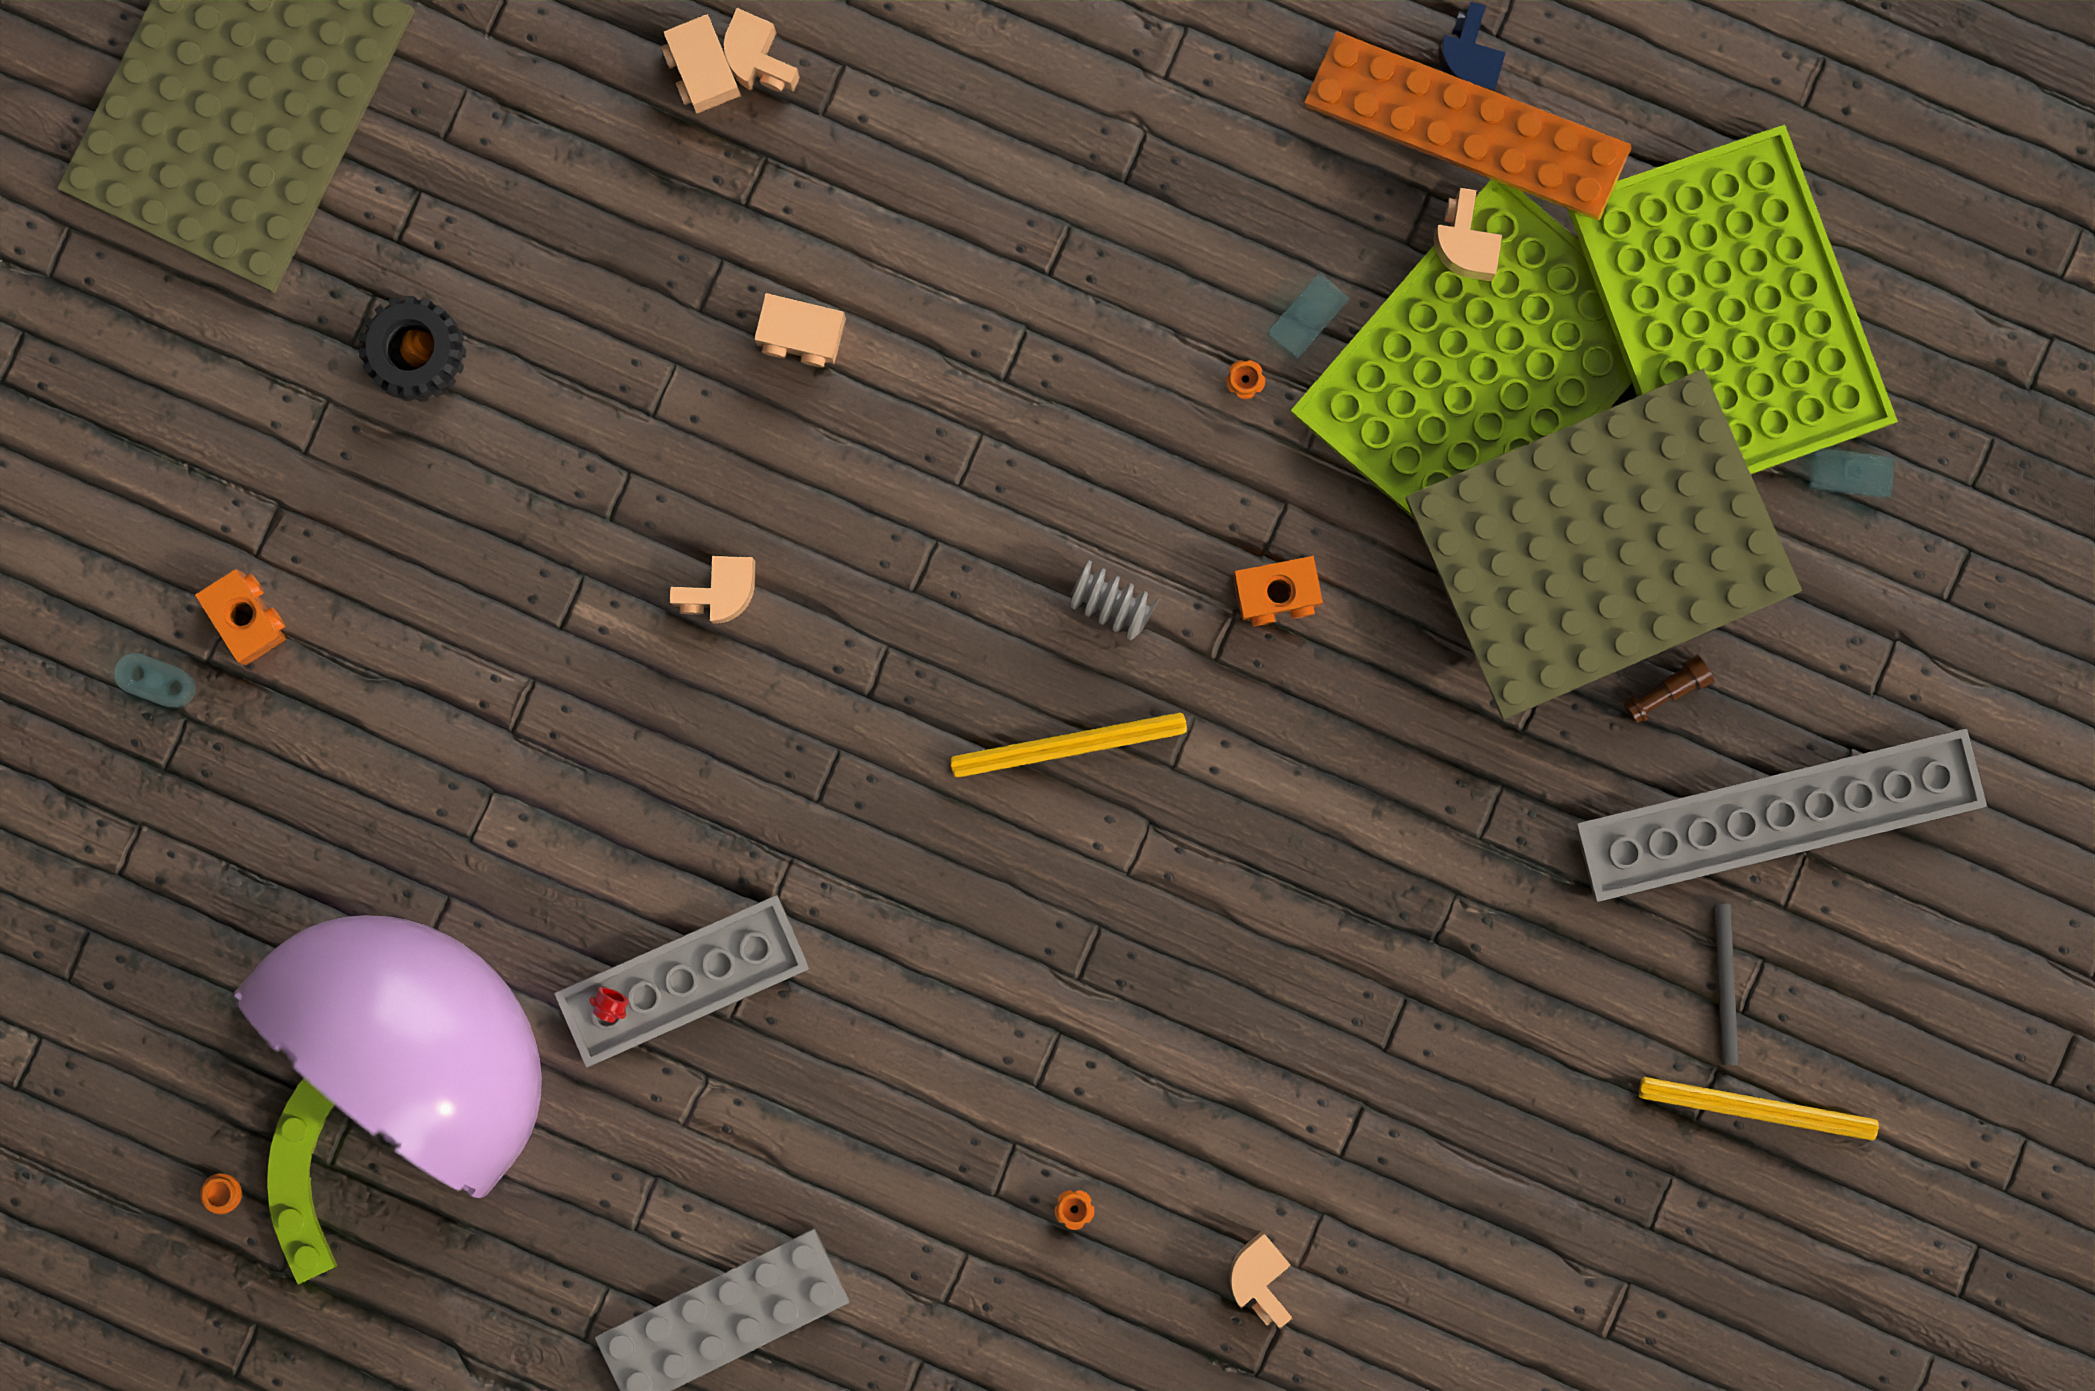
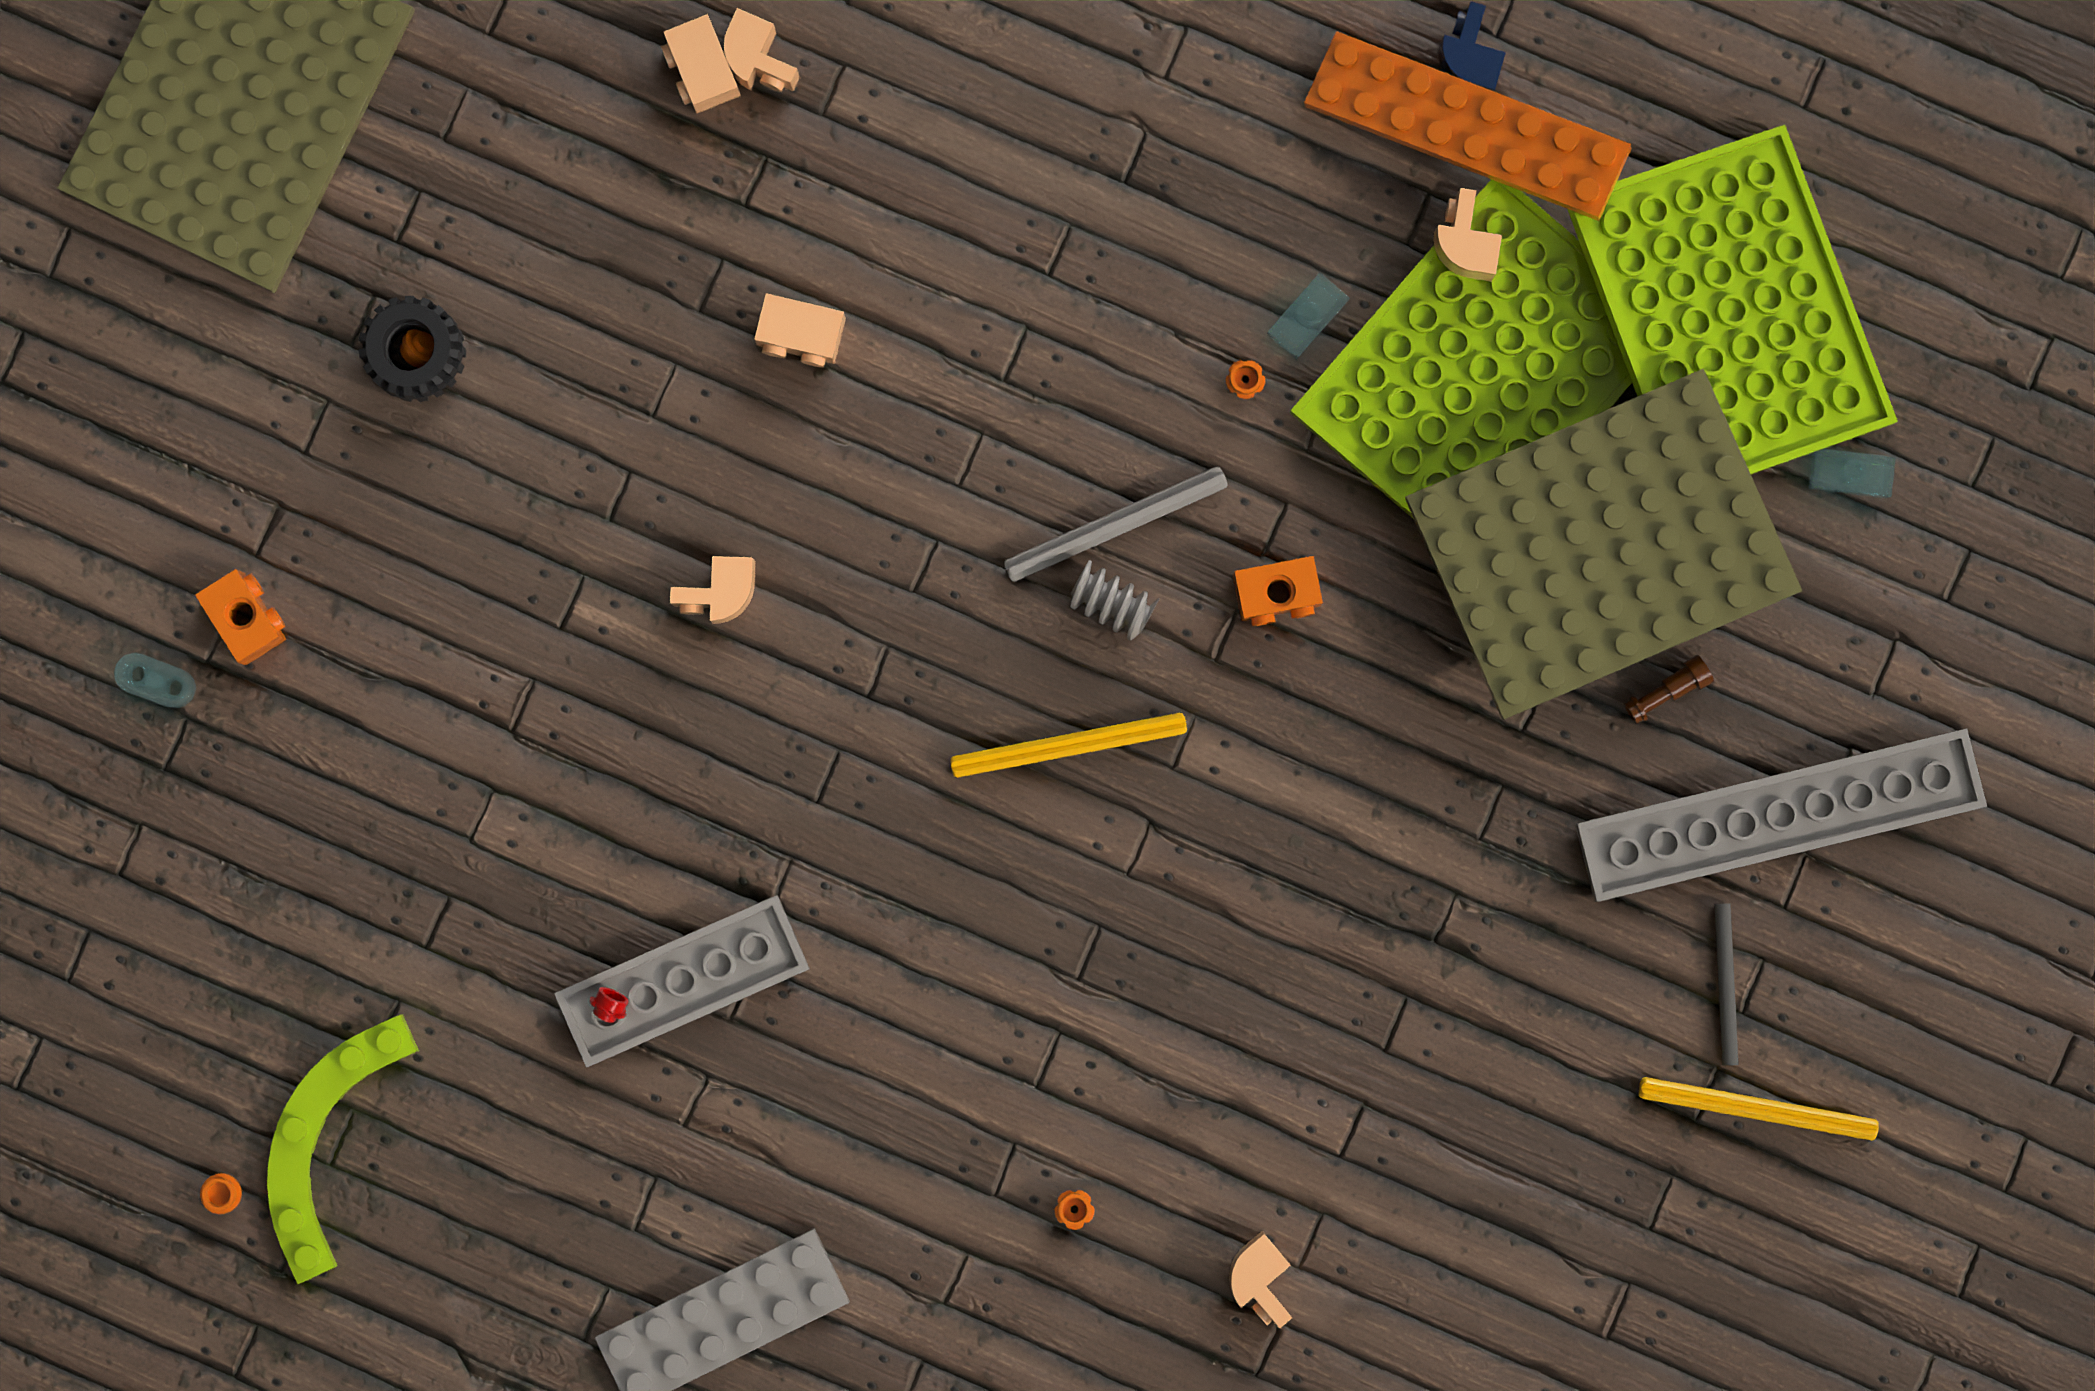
(405, 1041): lavender windscreen -> none
(1115, 524): none -> light grey axle

